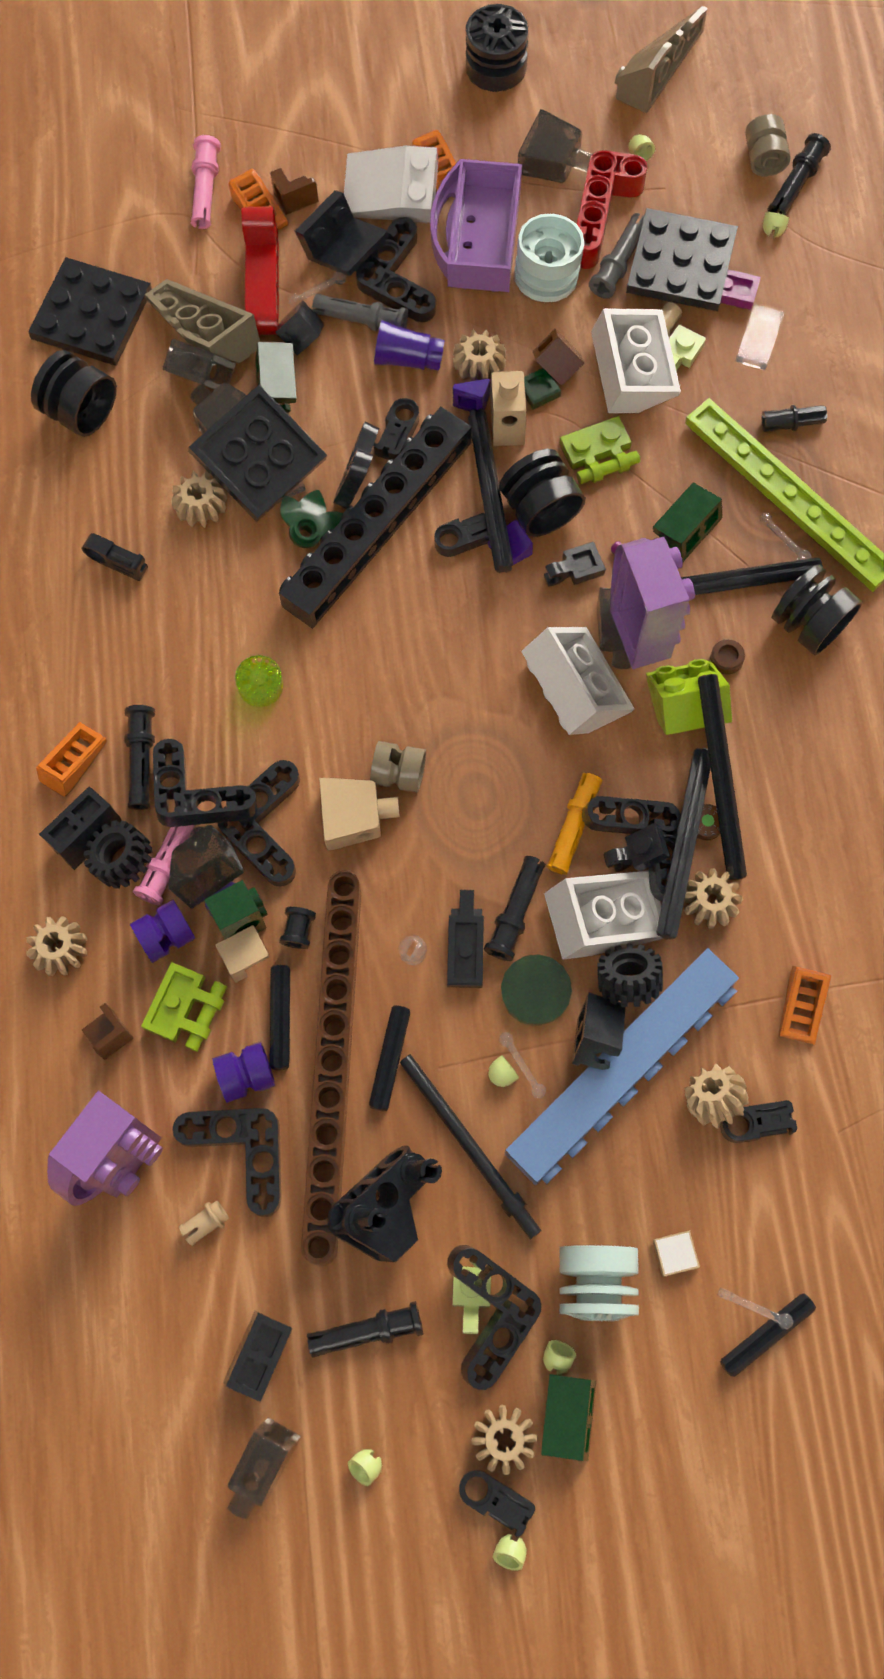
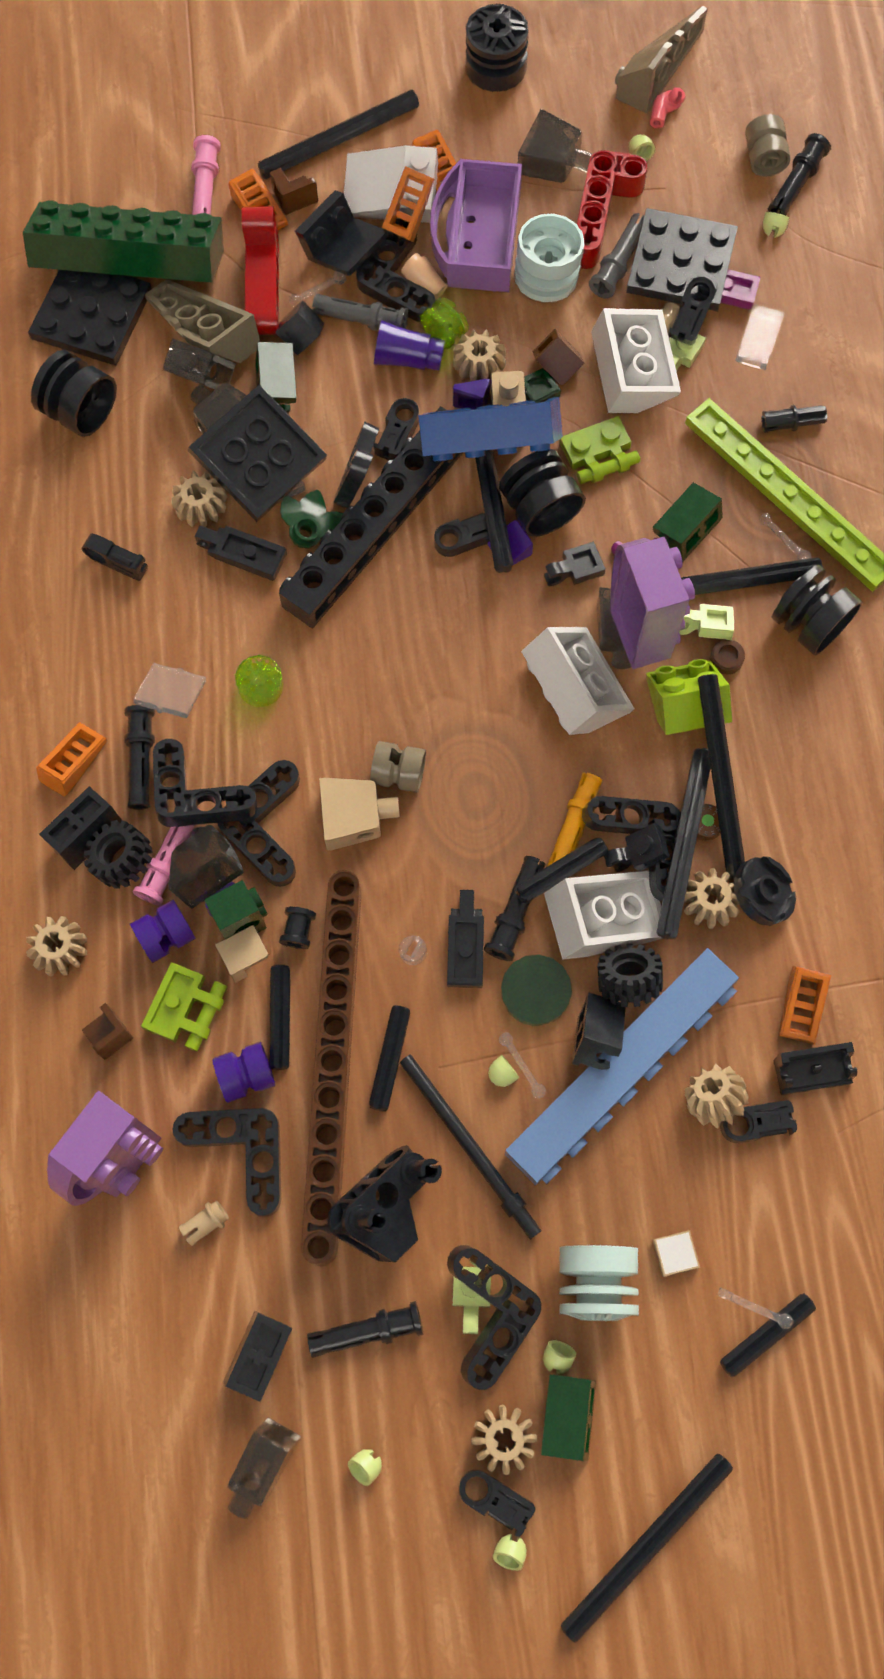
(124, 241): none -> dark green brick
(169, 690): none -> clear piece
(242, 550): none -> black hinge
(339, 133): none -> black axle
(398, 200): none -> orange slope
(422, 273): none -> light nougat cone
(444, 322): none -> clear neon green wheel
(491, 428): none -> blue wedge
(561, 869): none -> black axle
(646, 1548): none -> black axle
(664, 104): none -> coral arm
(692, 312): none -> black piece
(710, 621): none -> yellowish green plate
(764, 891): none -> black tile
(815, 1068): none -> black hinge

